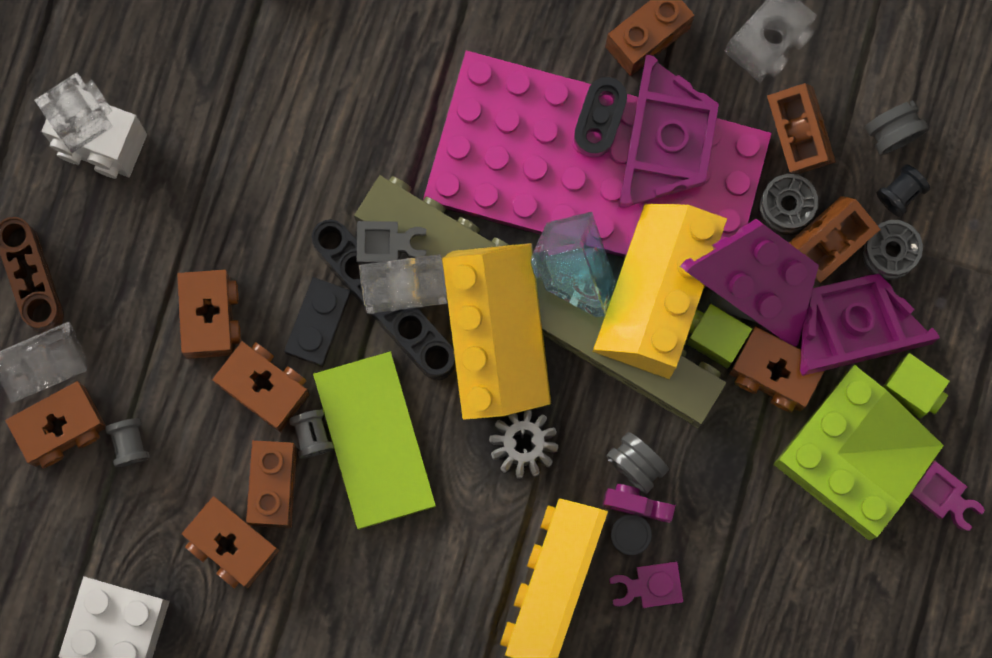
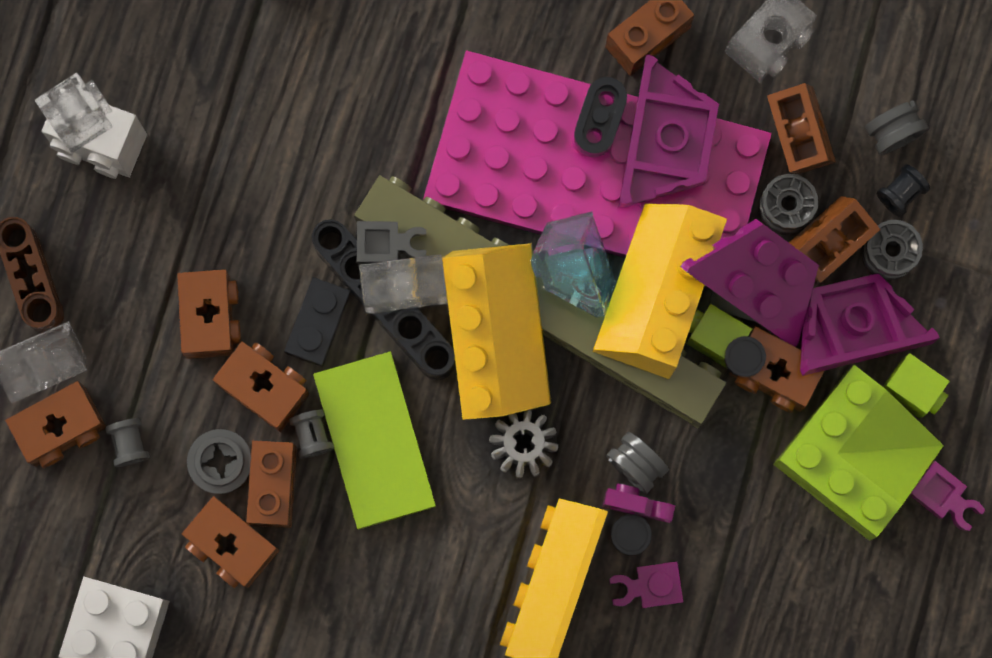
(204, 450): none -> dark grey gear
(745, 356): none -> black piece

